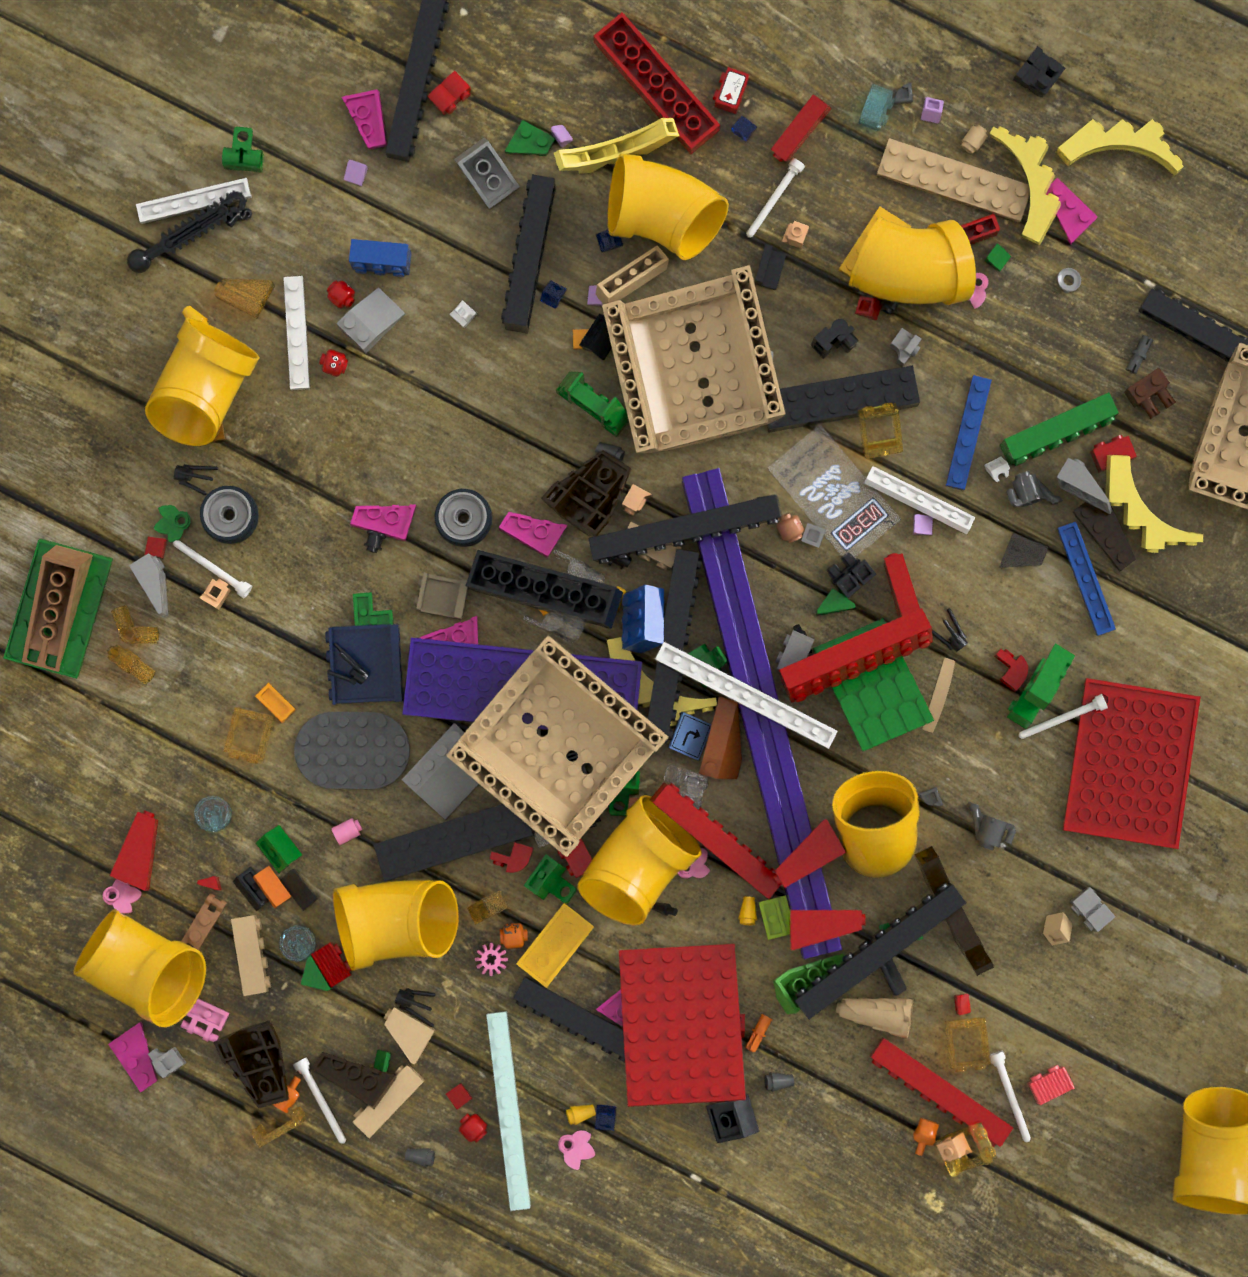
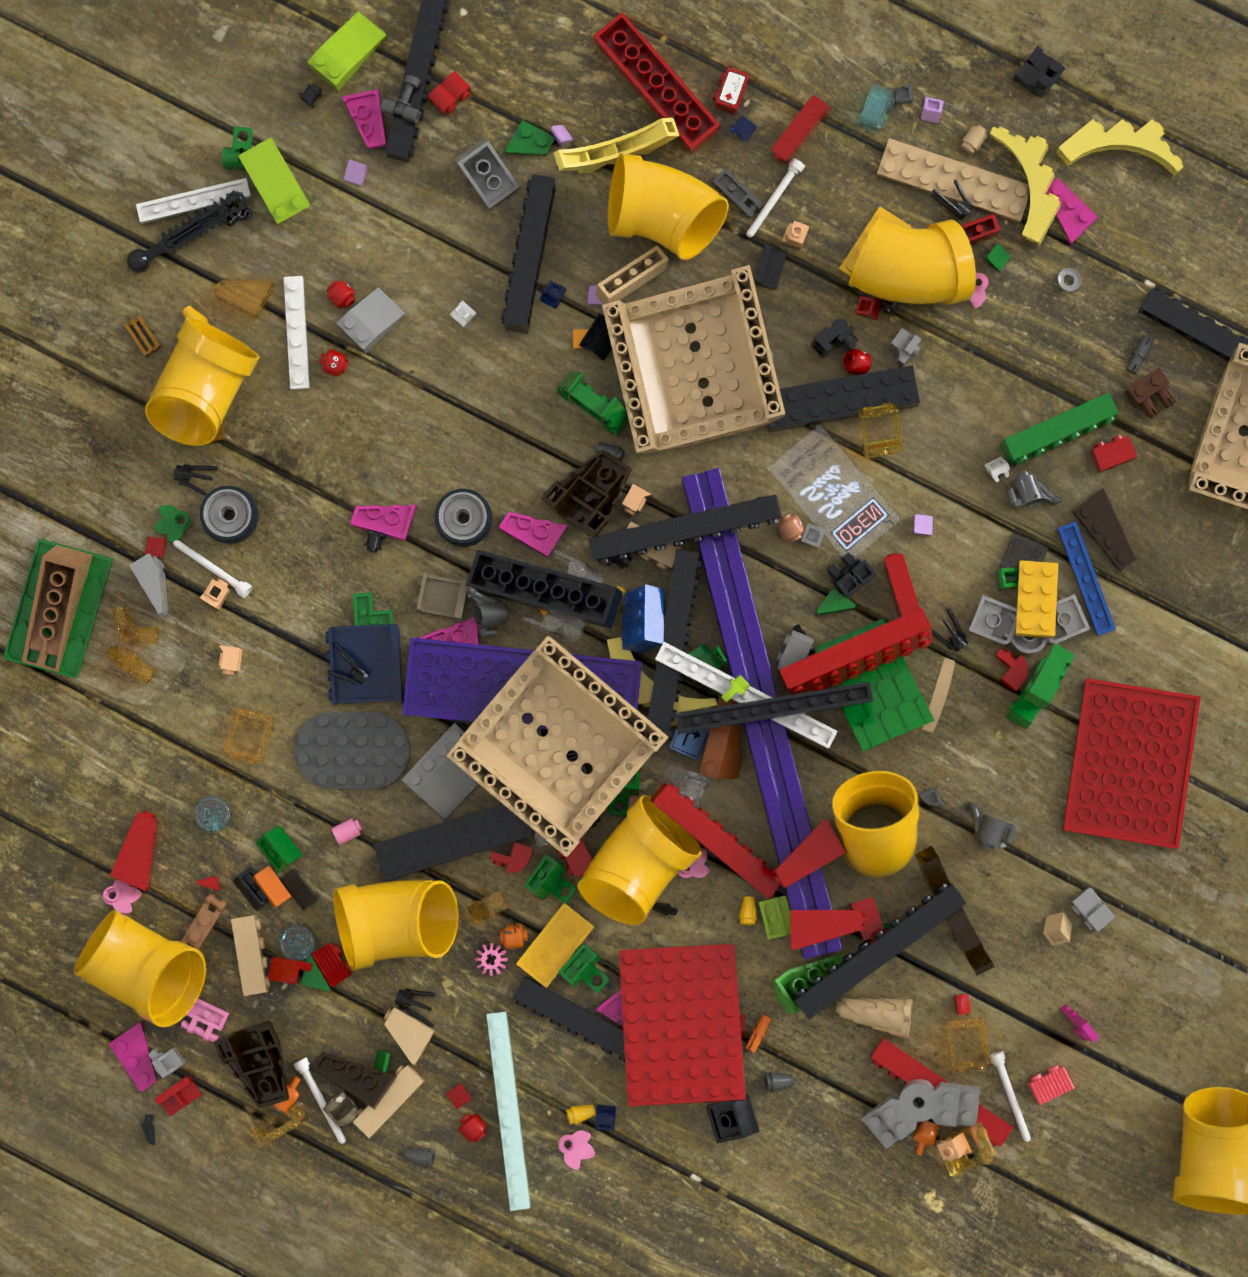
(133, 323): none -> pearl gold tile
(148, 1129): none -> black bar
(178, 1096): none -> red panel
(230, 659): none -> light nougat window
(274, 180): none -> lime slope
(275, 703): light orange tile -> none
(286, 970): none -> red panel
(311, 94): none -> black brick
(341, 1109): none -> dark tan helmet
(346, 51): none -> lime slope
(380, 257): blue brick -> none
(401, 105): none -> dark grey bar
(488, 612): none -> dark grey piece
(582, 968): none -> green piece
(608, 242): clear blue slope -> none
(737, 193): none -> dark grey plate
(739, 685): none -> lime piece
(774, 708): none -> black brick
(857, 362): none -> red head
(872, 919): none -> red panel
(893, 977): black slope -> none
(919, 500): white plate -> none
(945, 1104): none -> light grey plate
(960, 209): none -> black plant
(968, 432): blue plate -> none
(998, 624): none -> light grey plate
(1007, 578): none -> green slope
(1036, 599): none -> yellow plate
(1080, 483): light grey slope -> none
(1082, 1027): none -> dark pink wing
(1097, 703): white piece -> none
(1121, 489): light yellow arch -> none

